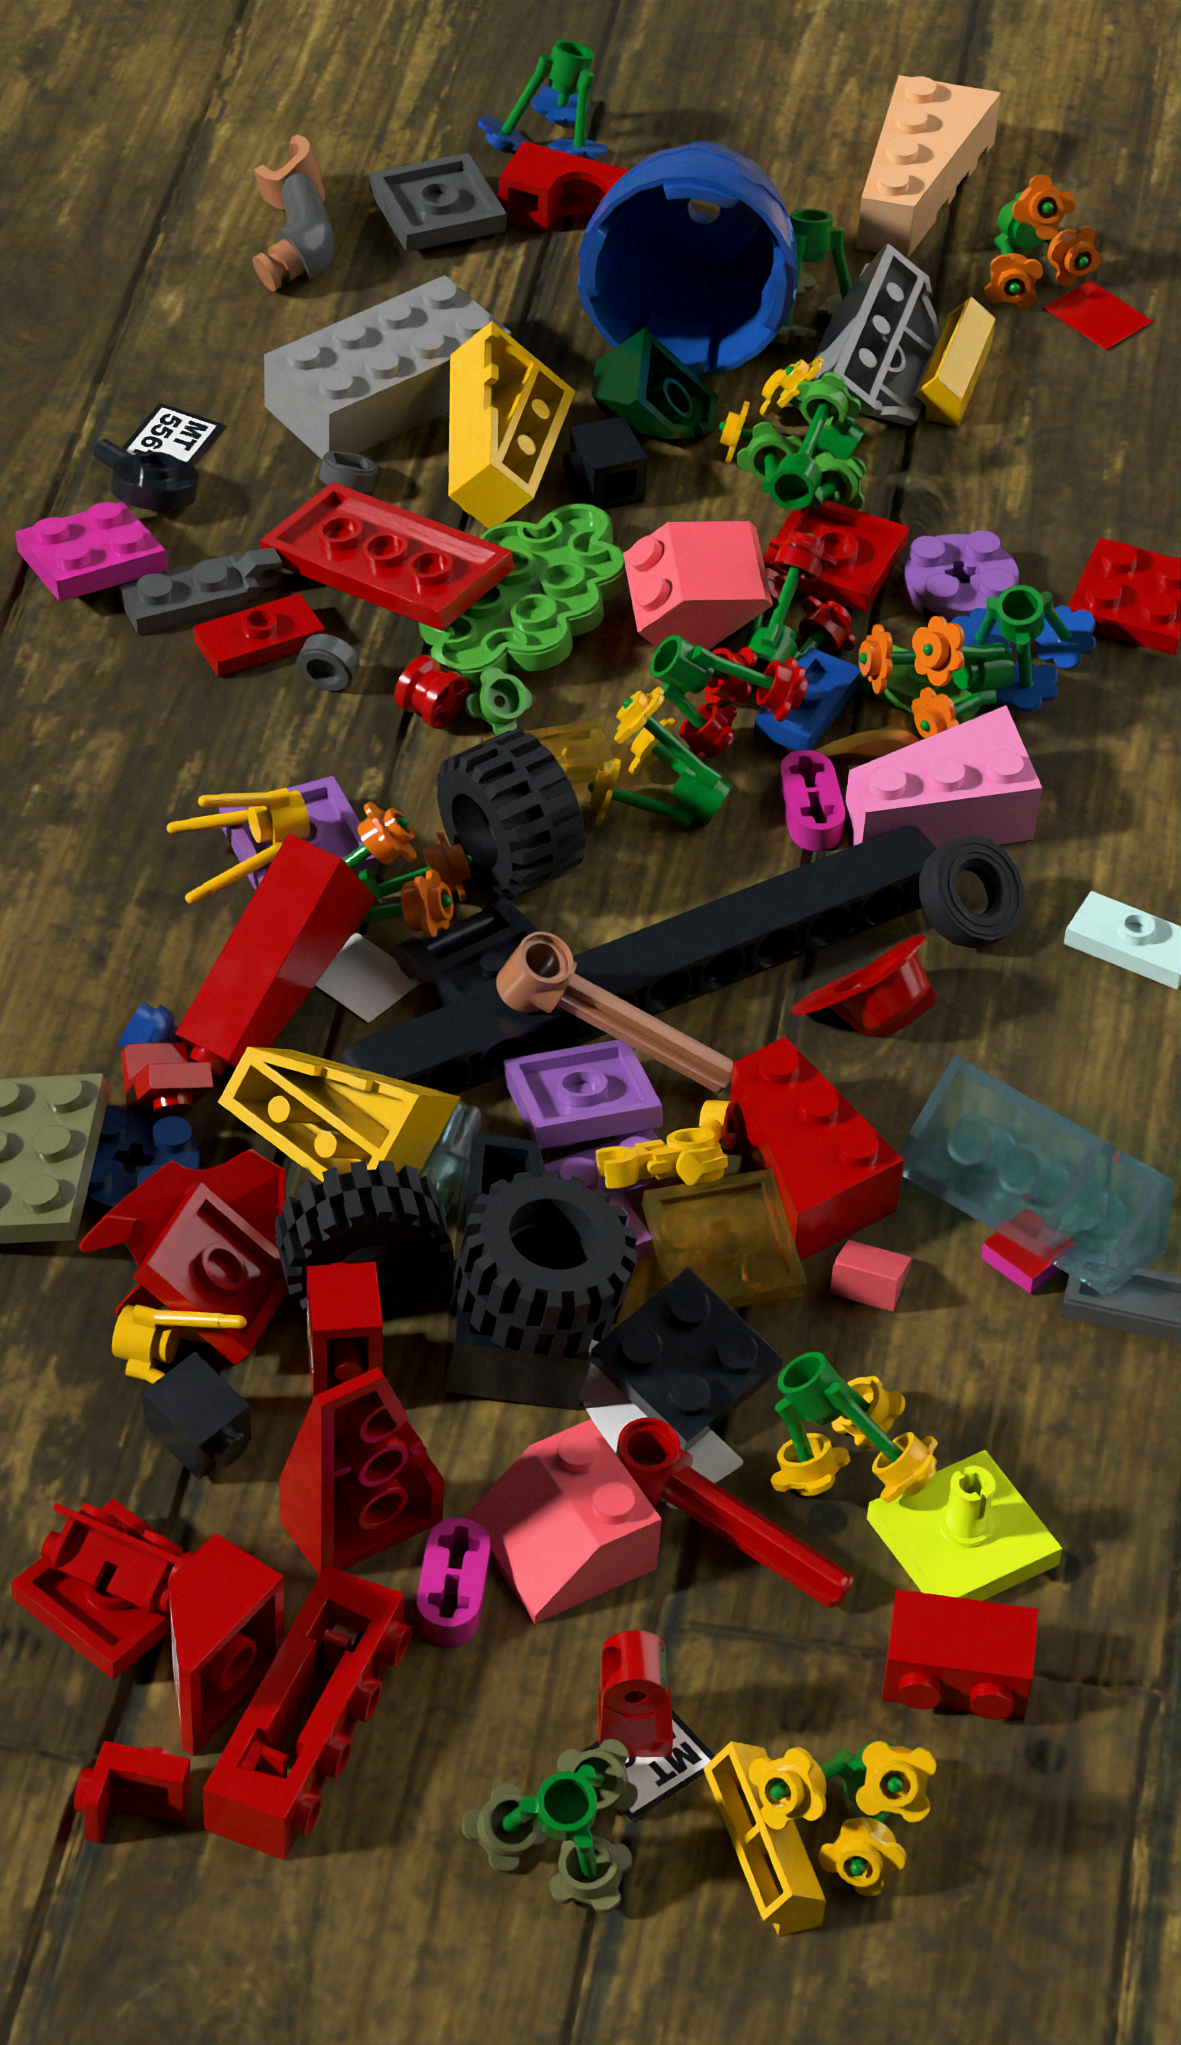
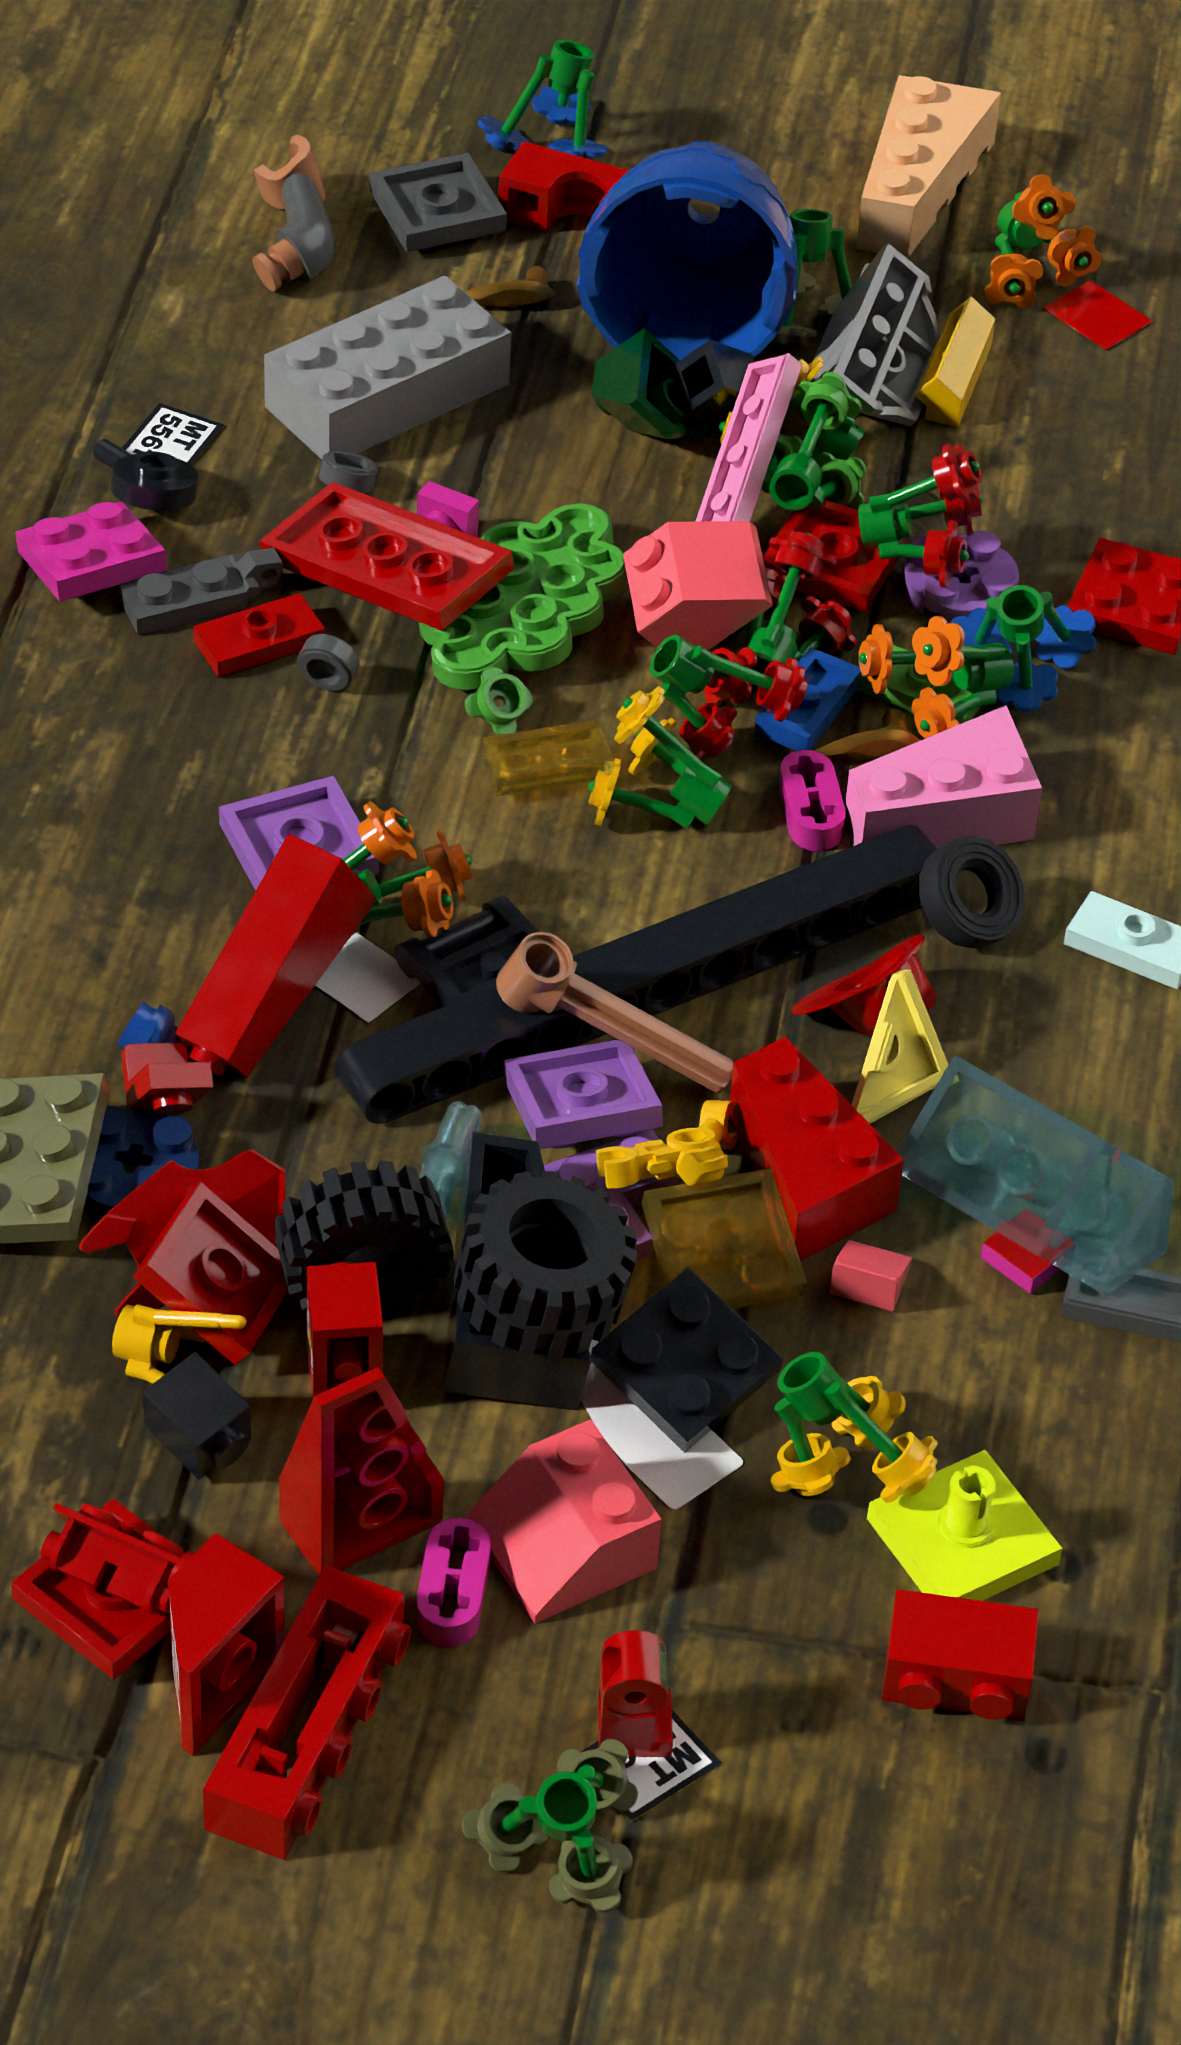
(133, 1781): red bracket -> none
(270, 820): yellow plant -> none
(335, 1112): yellow wedge -> none
(431, 692): red wheel -> none
(449, 507): none -> dark pink plate
(500, 424): yellow wedge -> none
(511, 813): black tyre -> none
(515, 293): none -> pearl gold bar
(606, 463): black brick -> none
(710, 381): none -> black brick
(723, 1513): red axle -> none
(750, 440): none -> bright pink tile
(802, 1899): yellow piece -> none
(876, 1780): yellow plant -> none
(887, 522): none -> plant
(902, 1054): none -> light yellow tile

